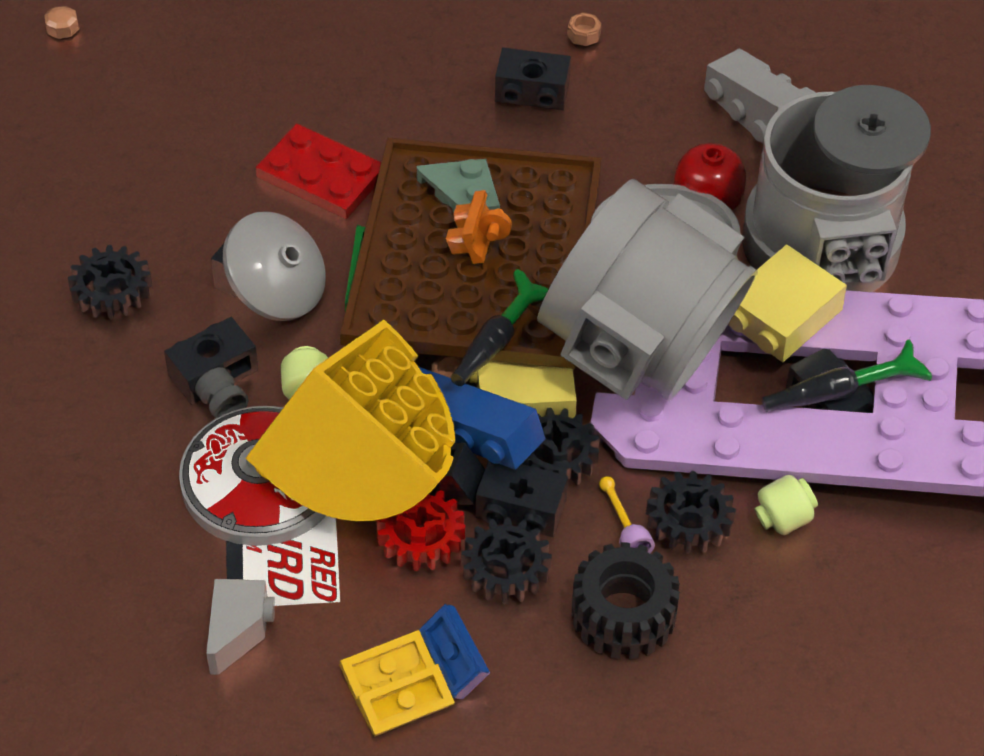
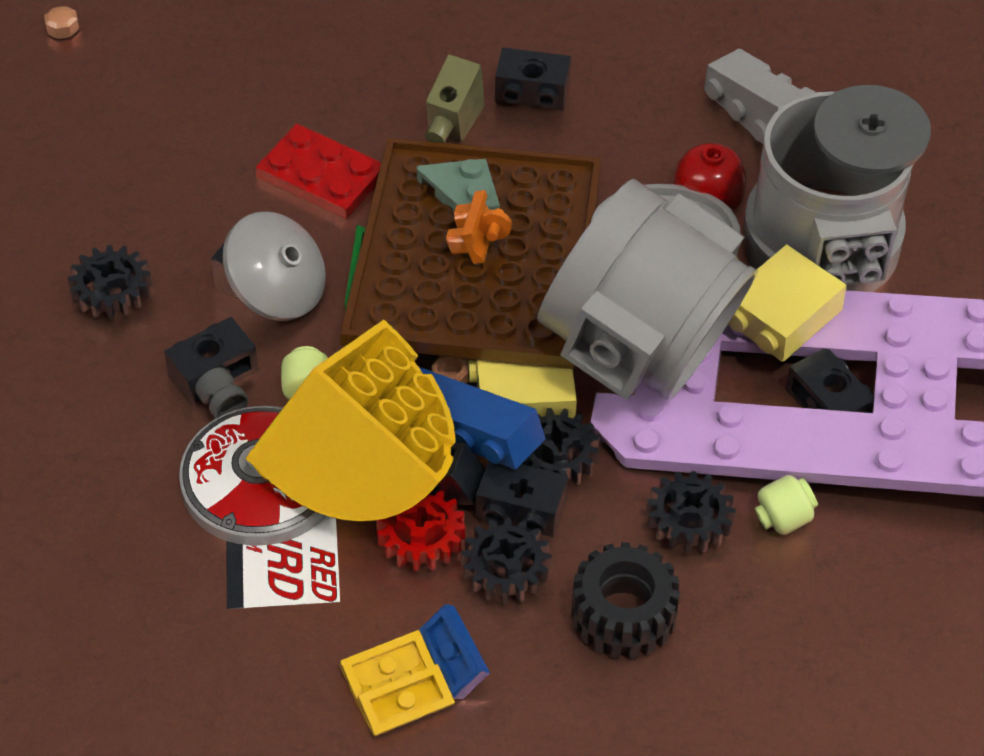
(237, 620): light grey slope -> none
(454, 100): none -> olive torso
(498, 329): black piece -> none
(584, 29): nougat tile -> none
(631, 533): hinge -> none
(844, 382): black piece -> none

